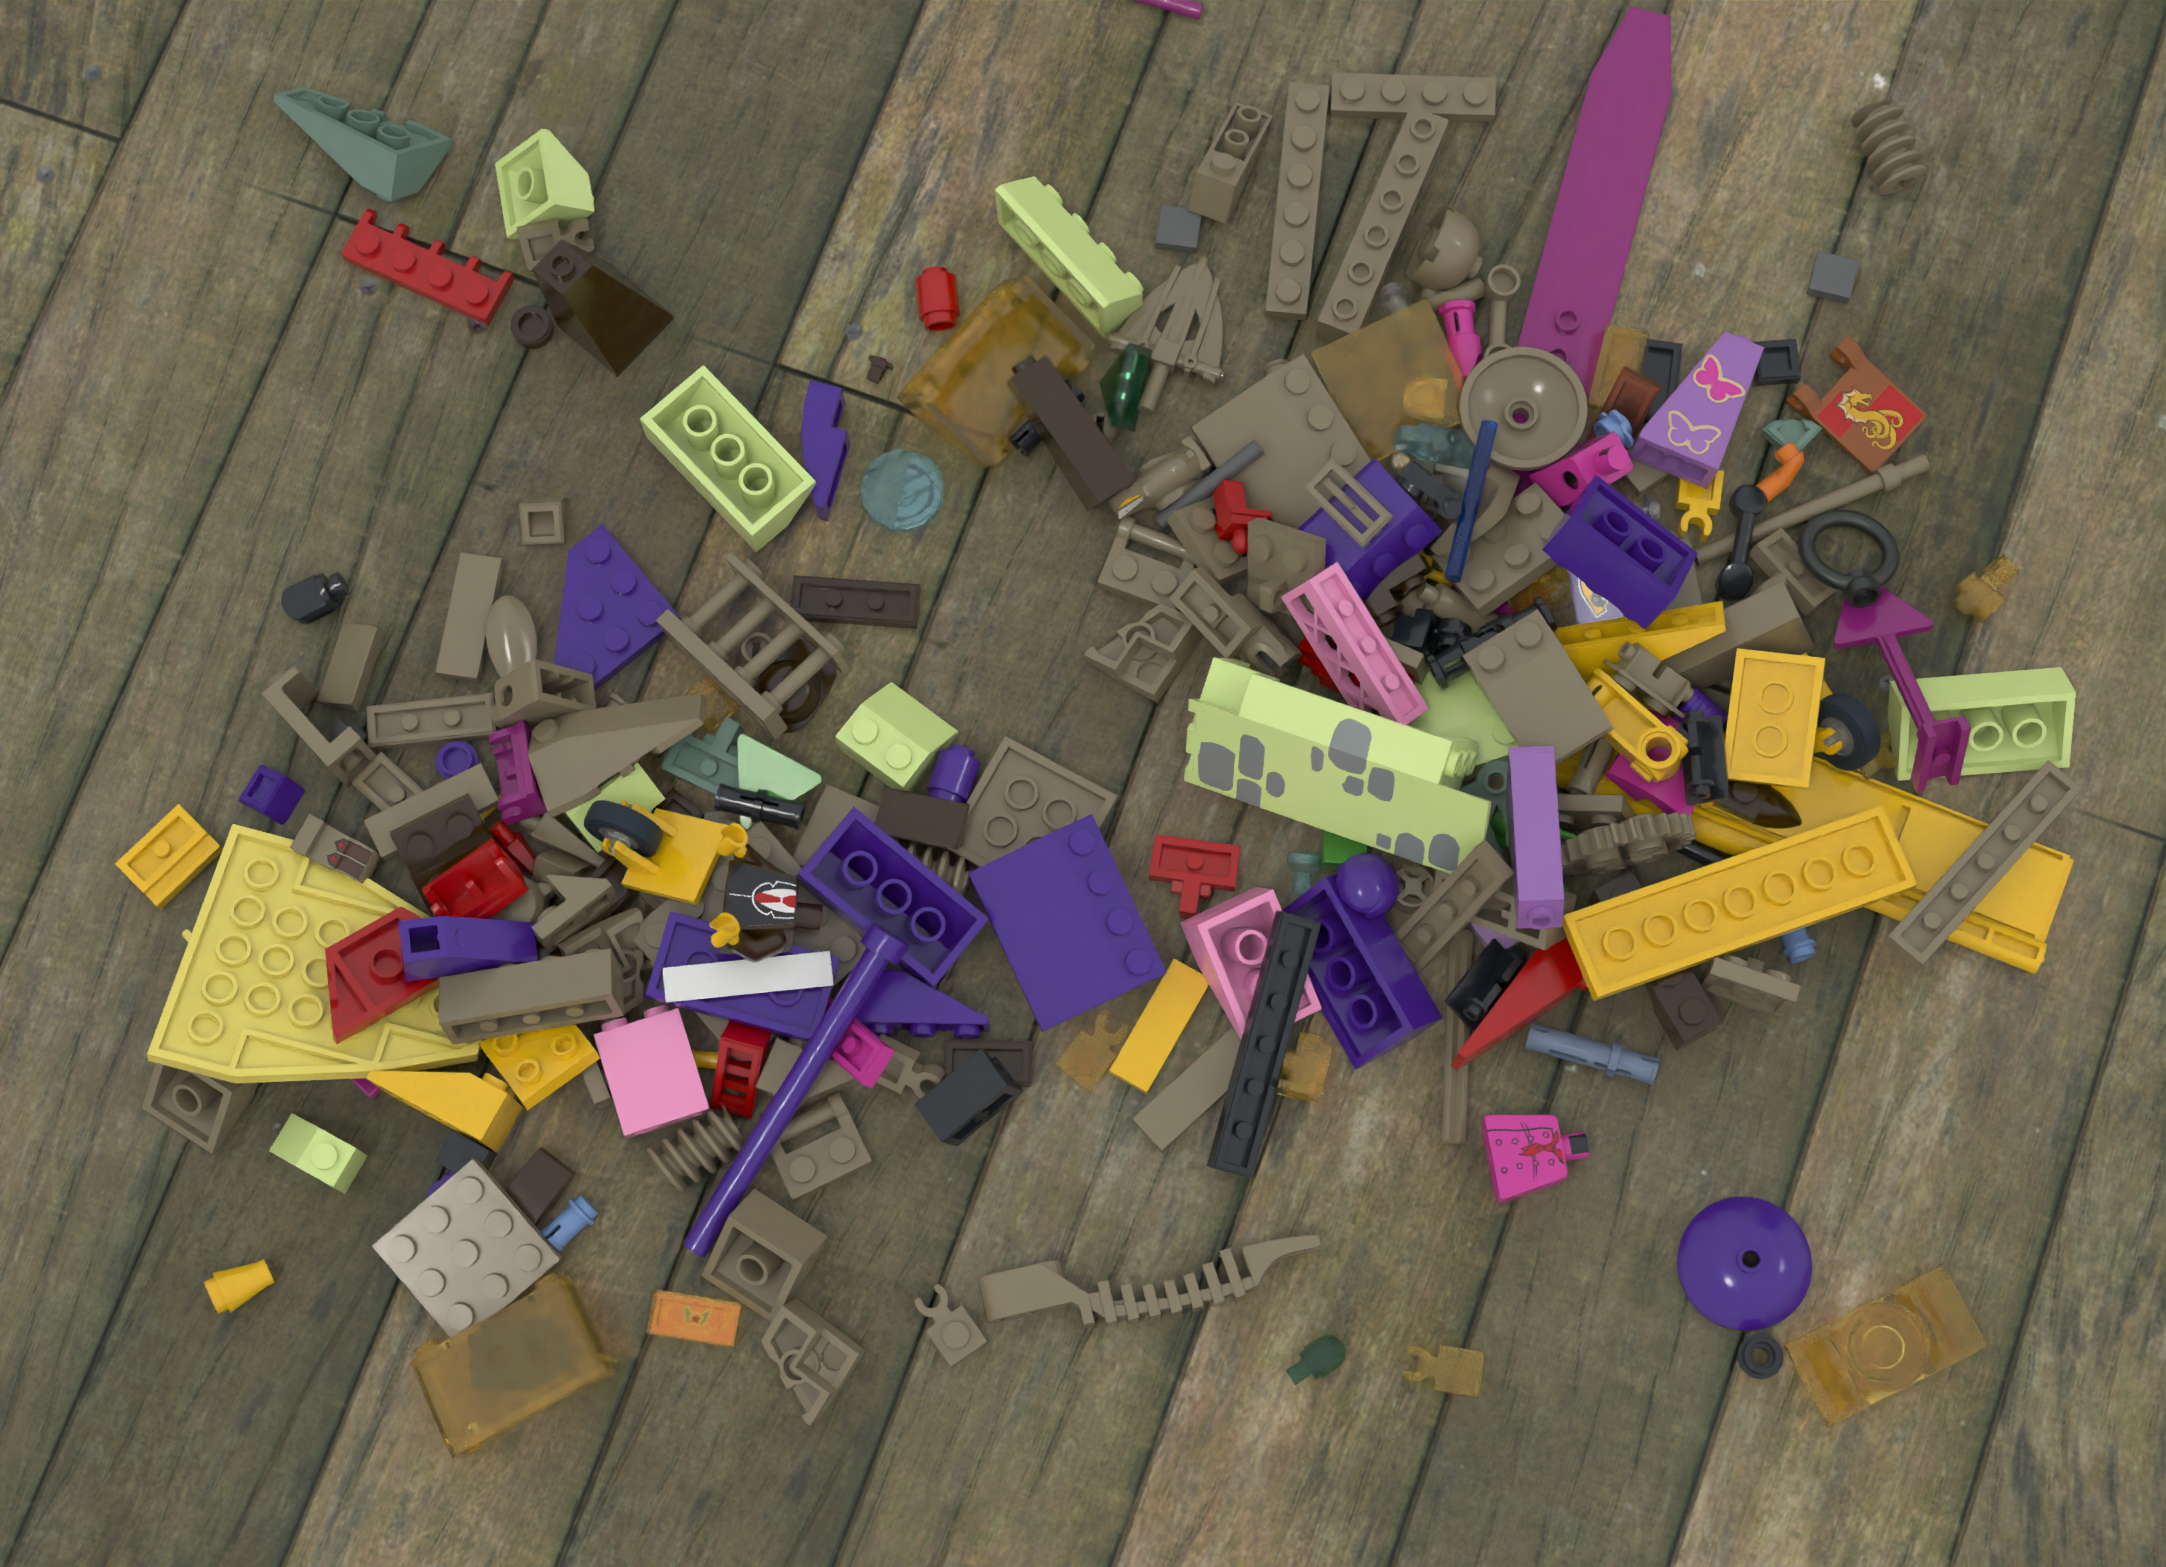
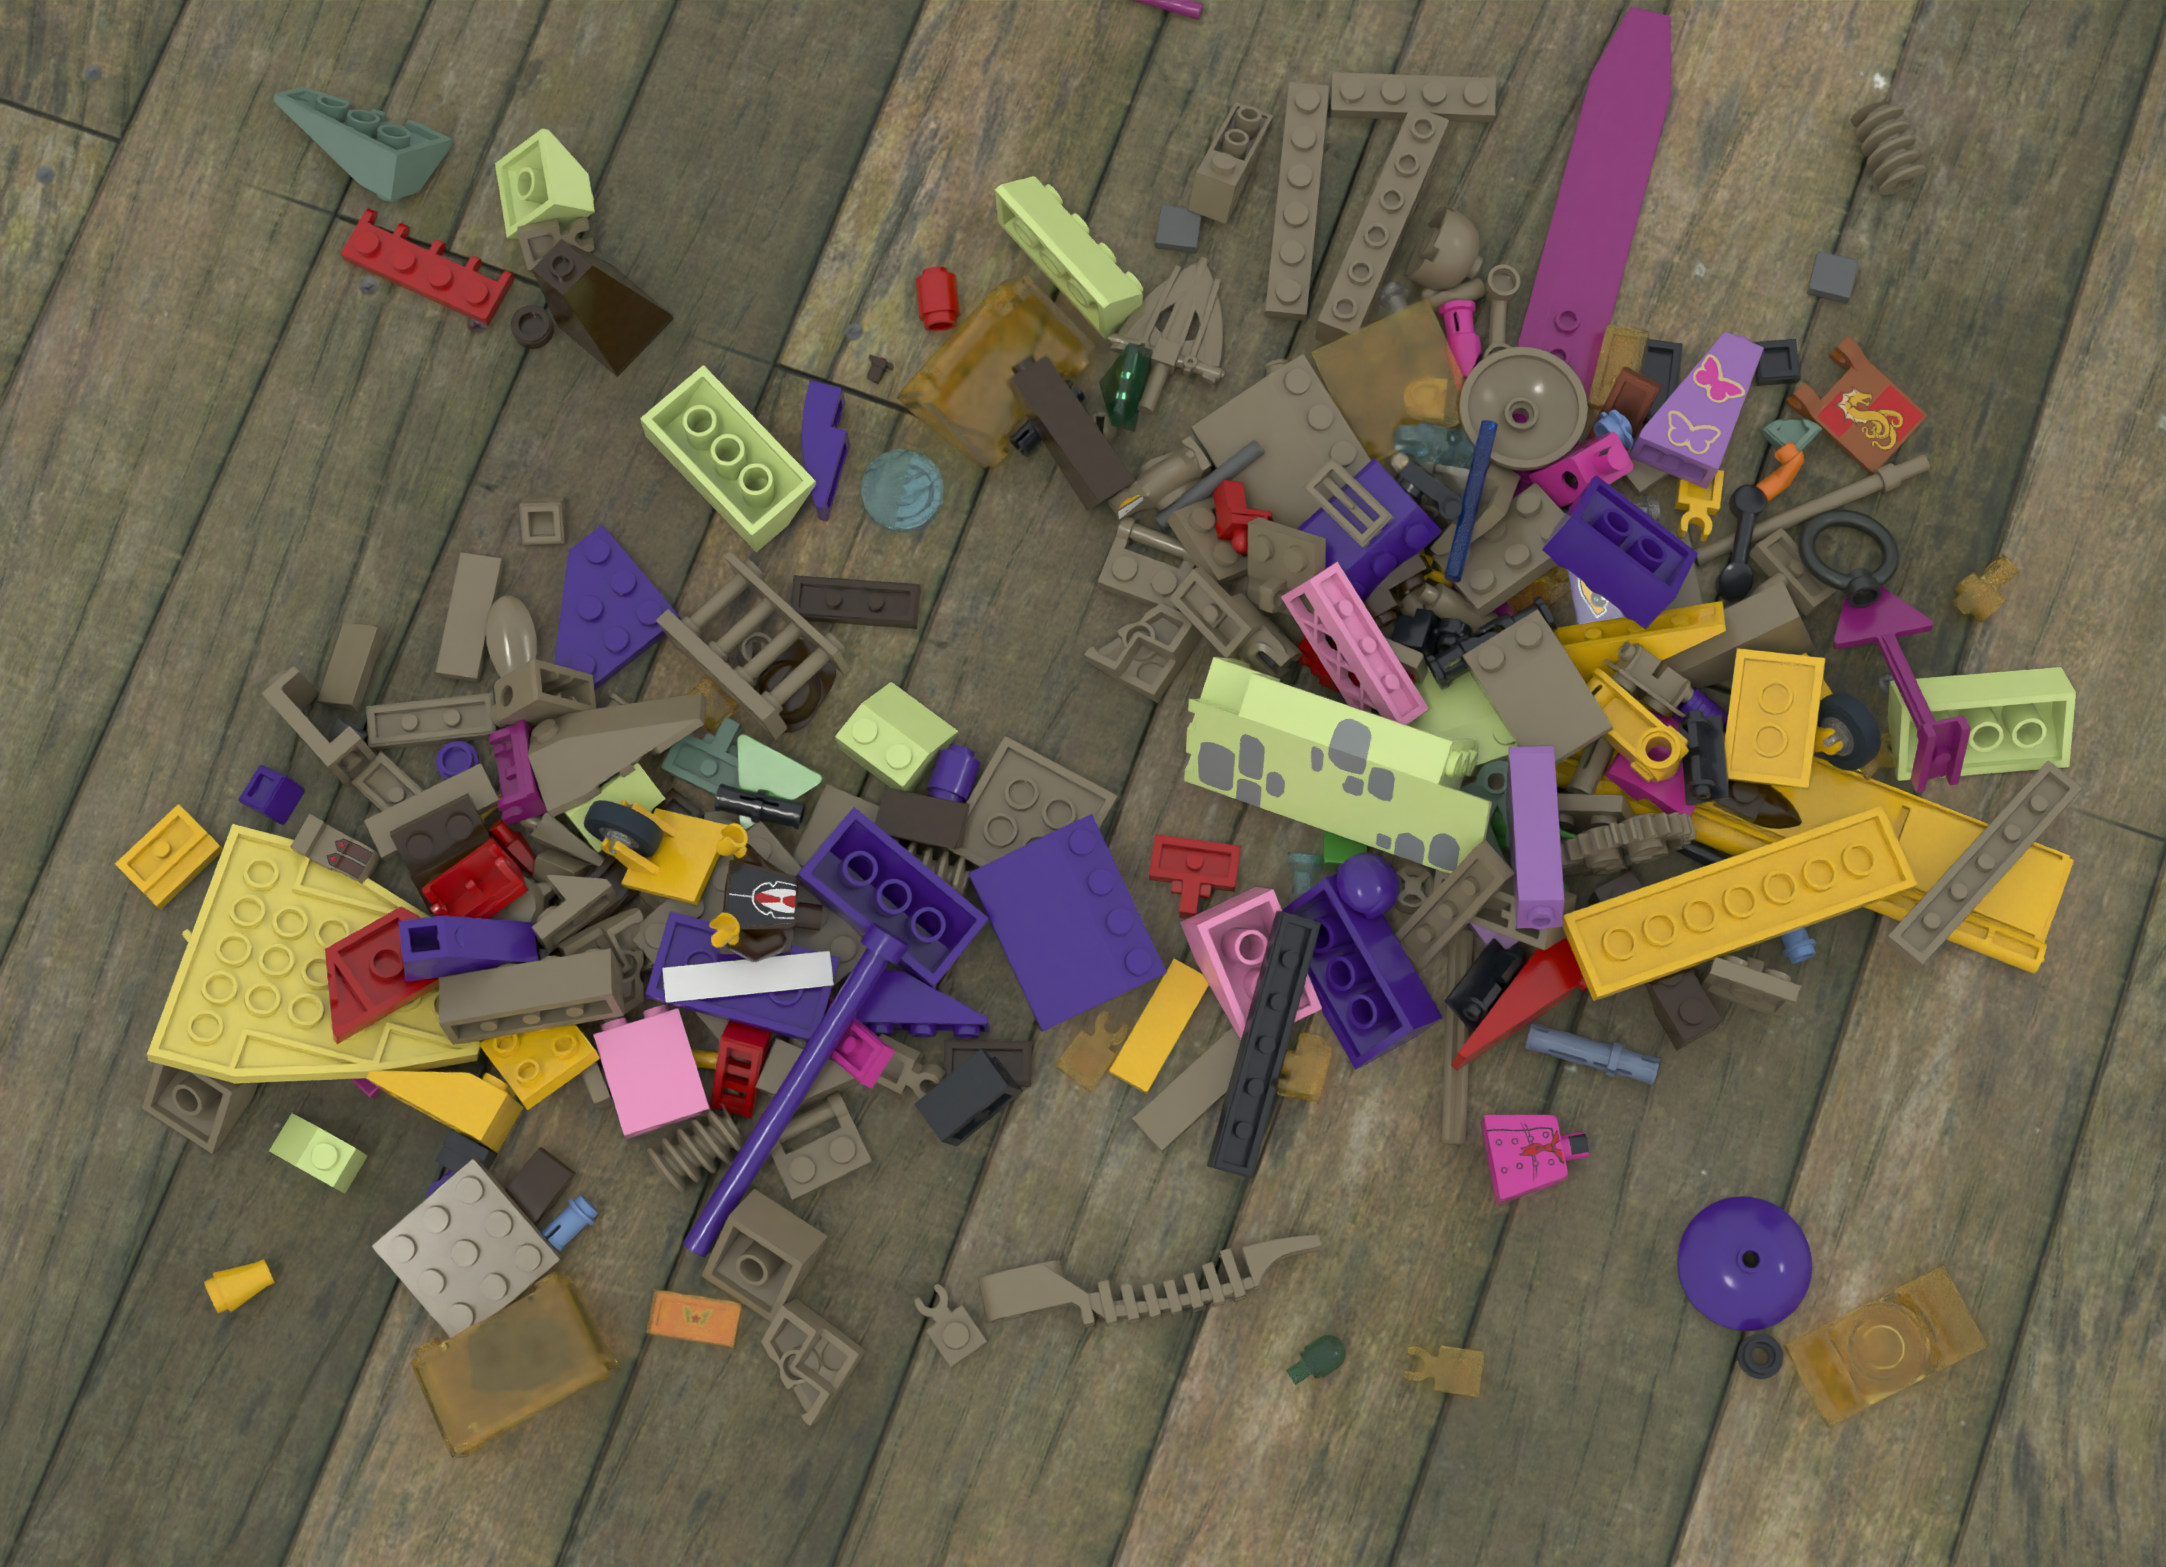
(314, 597): black arm -> none

